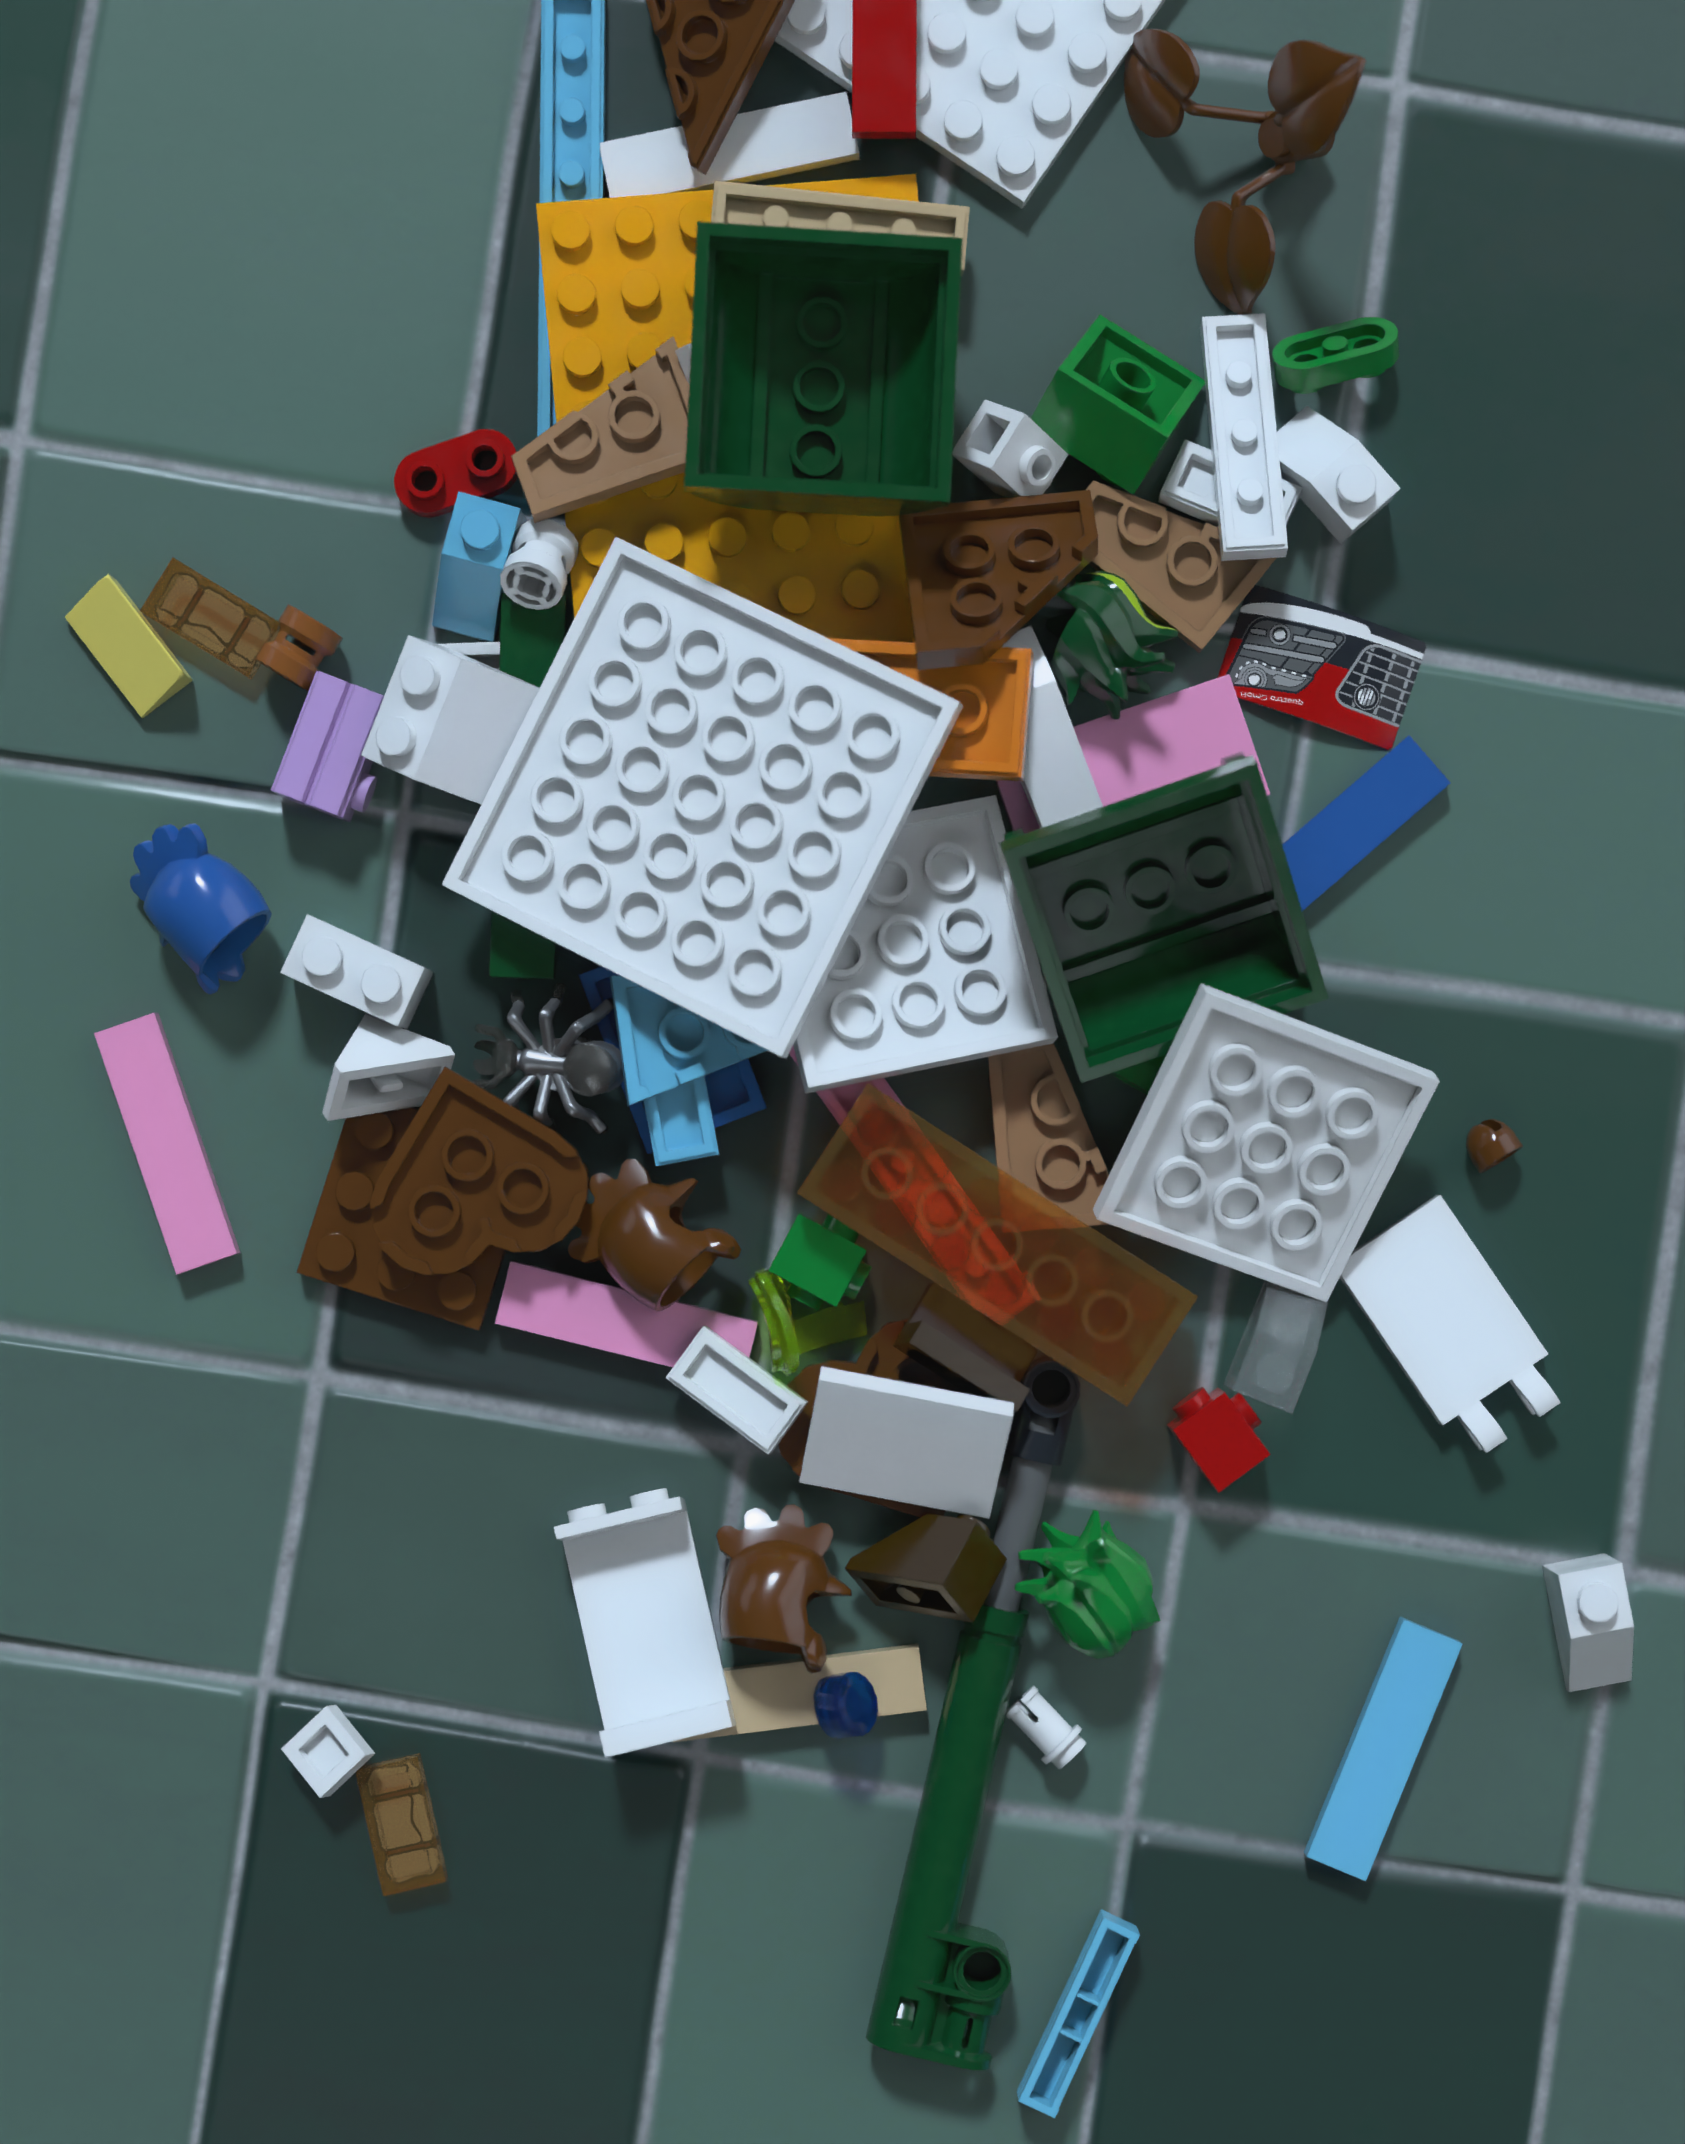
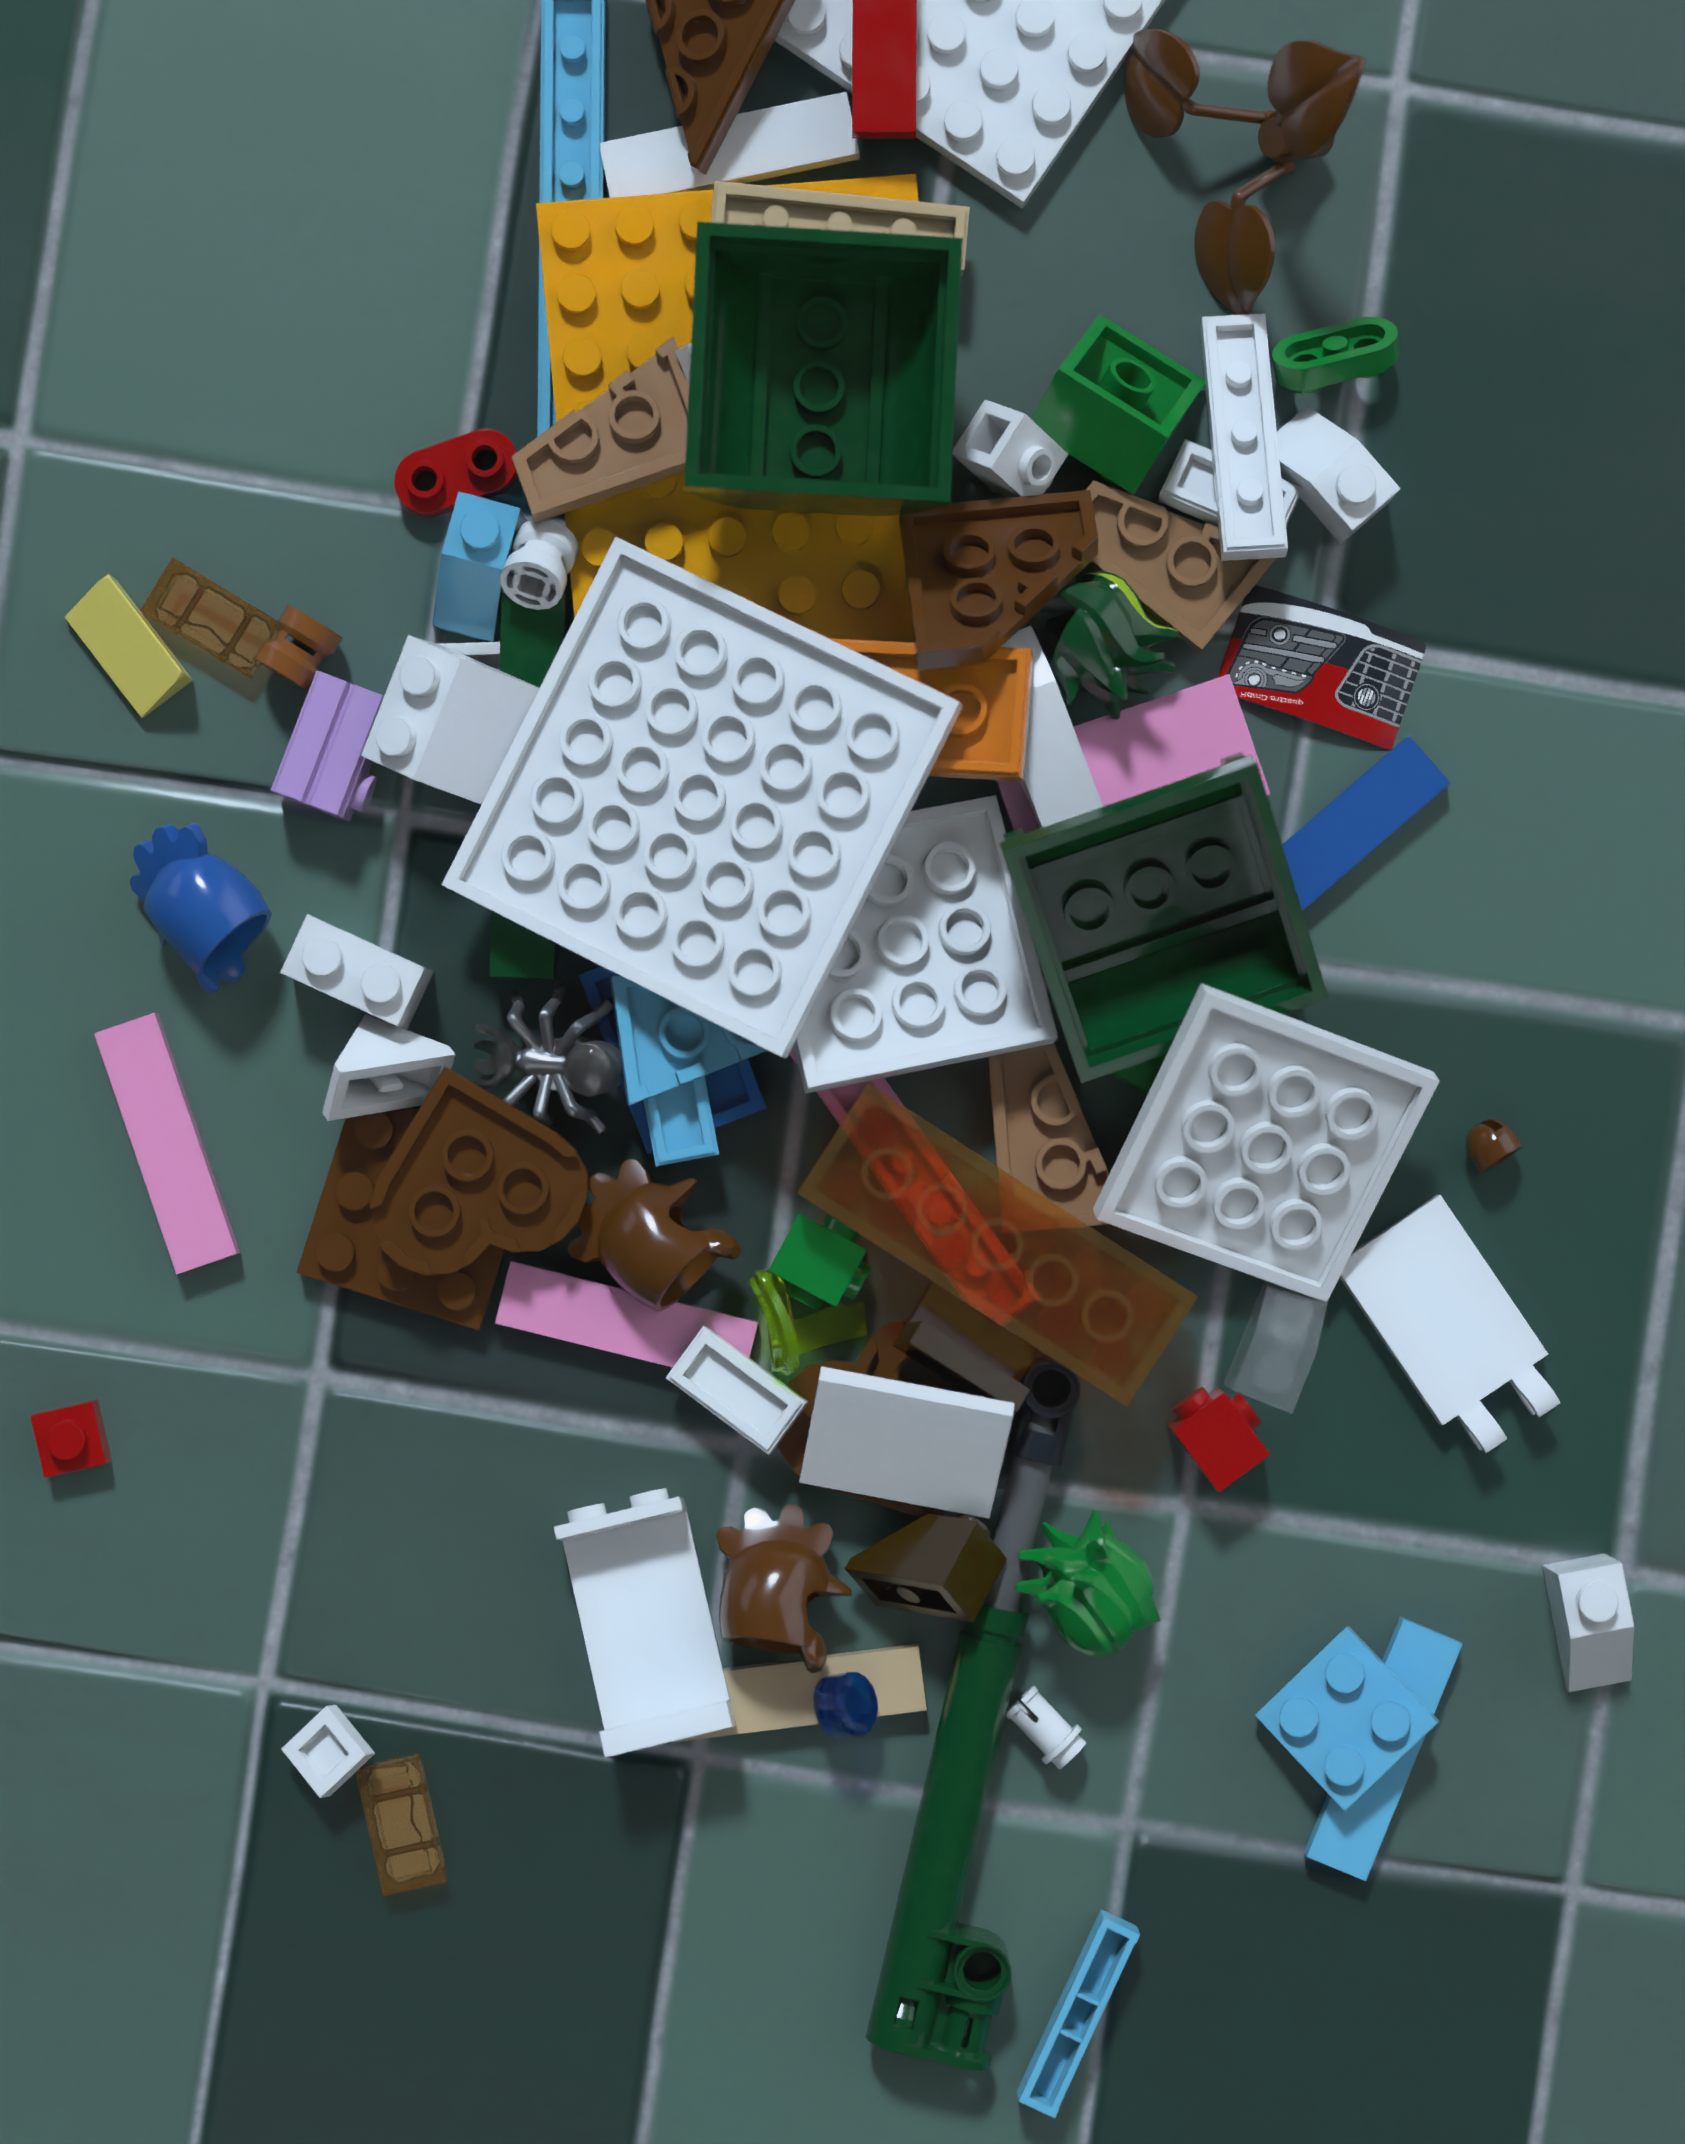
(71, 1438): none -> red plate
(1346, 1718): none -> medium azure plate

